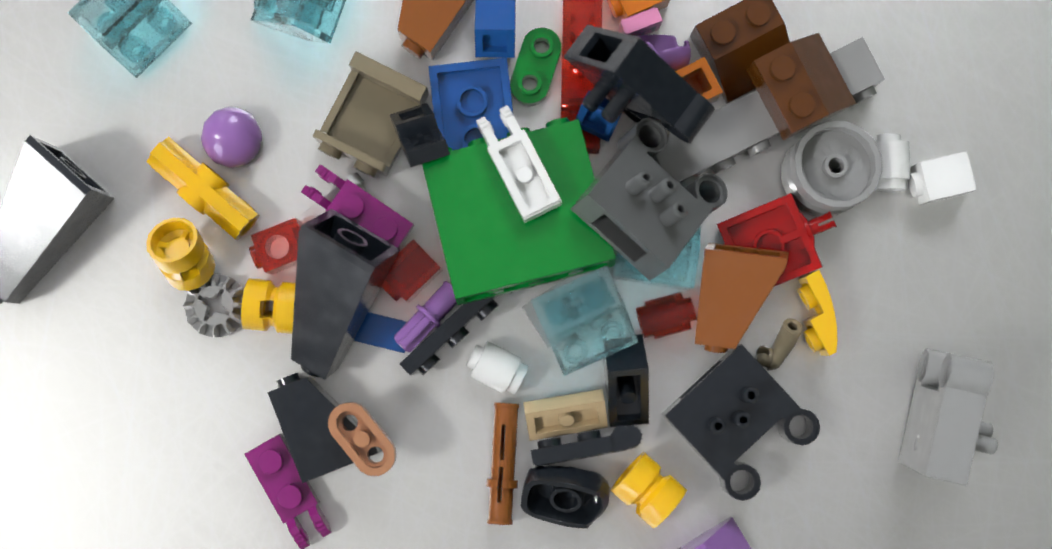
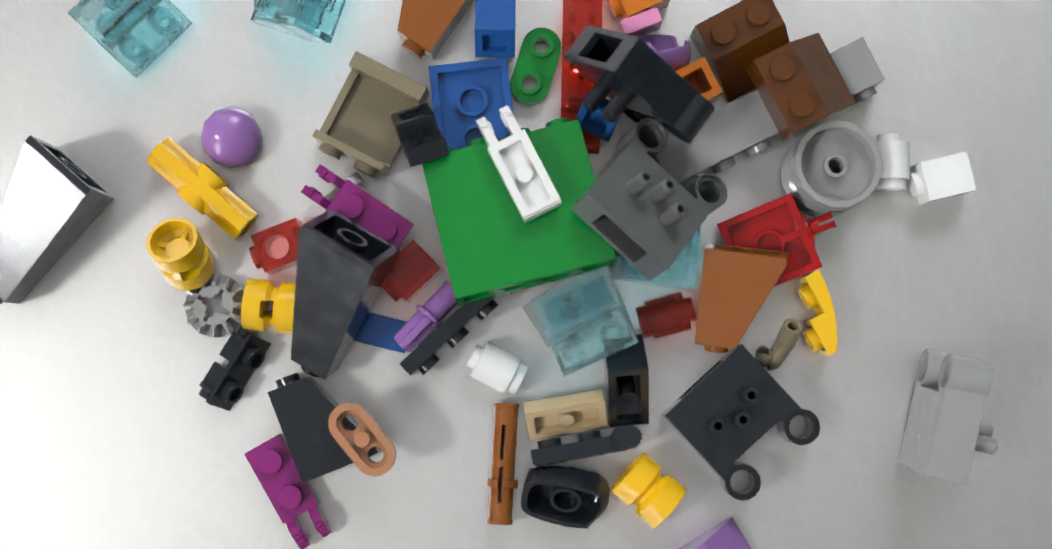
(226, 385): none -> black hinge

